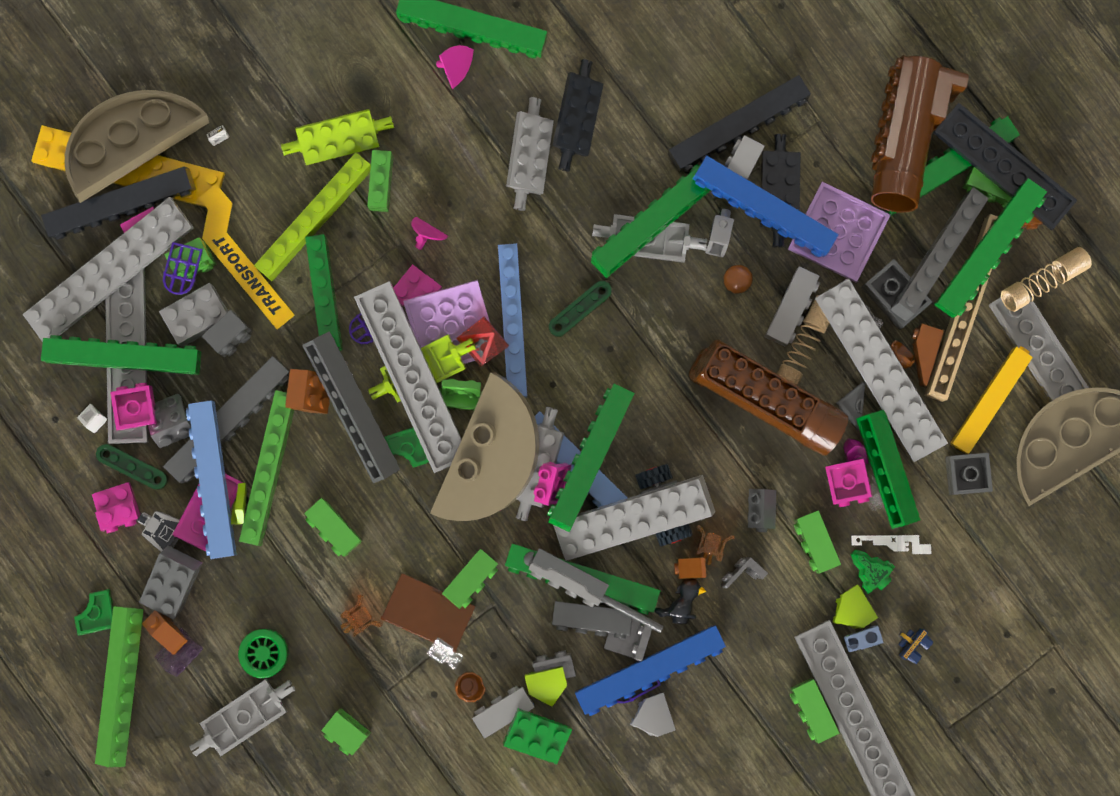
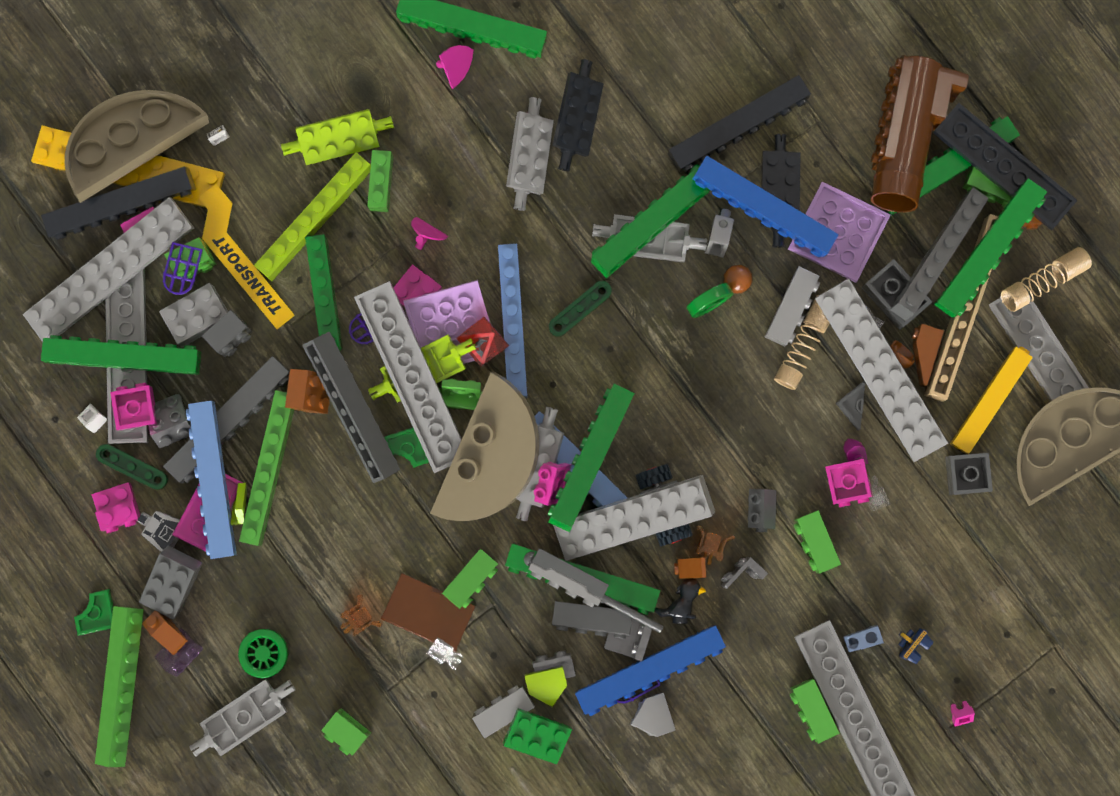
(332, 528): bright green brick -> none
(469, 687): dark orange hair -> none
(709, 300): none -> green wheel
(745, 156): light grey brick -> none
(769, 397): reddish brown piece -> none
(854, 609): lime slope -> none
(872, 571): green rock -> none
(888, 469): green brick -> none
(898, 545): white piece -> none
(963, 715): none -> dark pink tile

